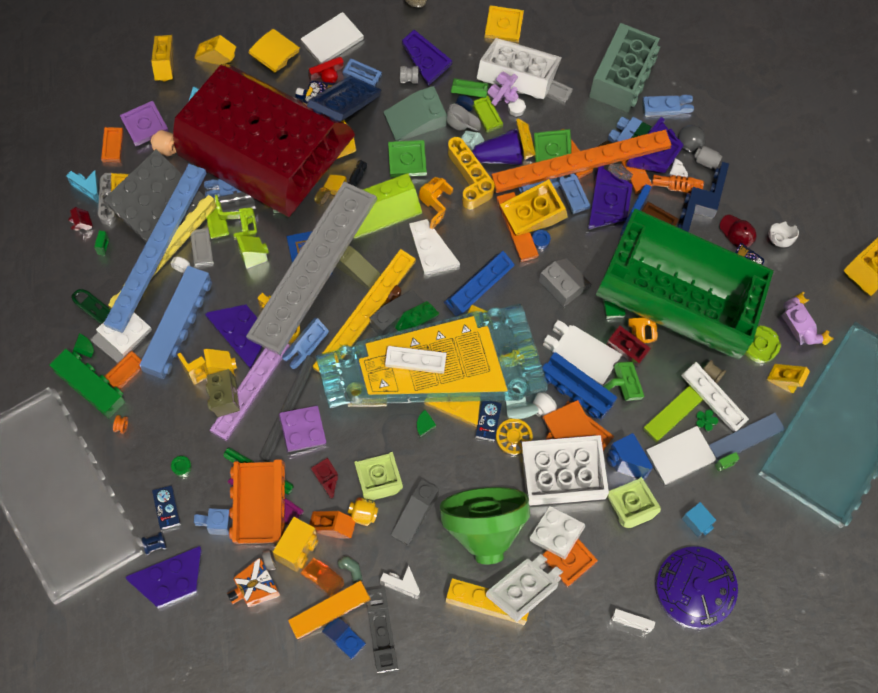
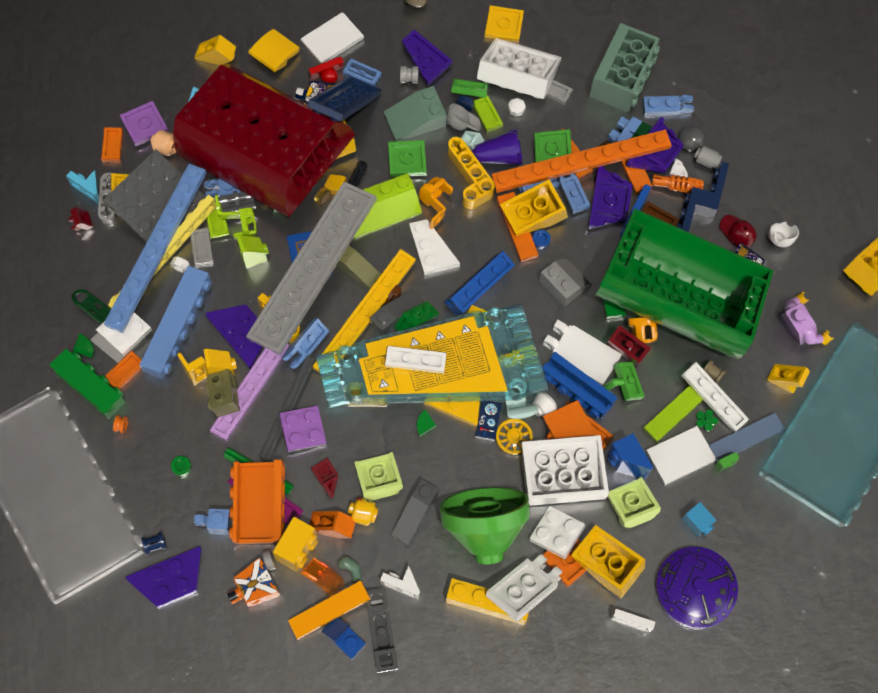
(101, 243): green tile -> none
(163, 58): yellow slope -> none
(166, 507): dark blue tile -> none
(499, 93): lavender hips -> none
(525, 139): yellow slope -> none
(609, 561): none -> yellow slope
(620, 171): clear tile -> none
(765, 345): lime tile -> none

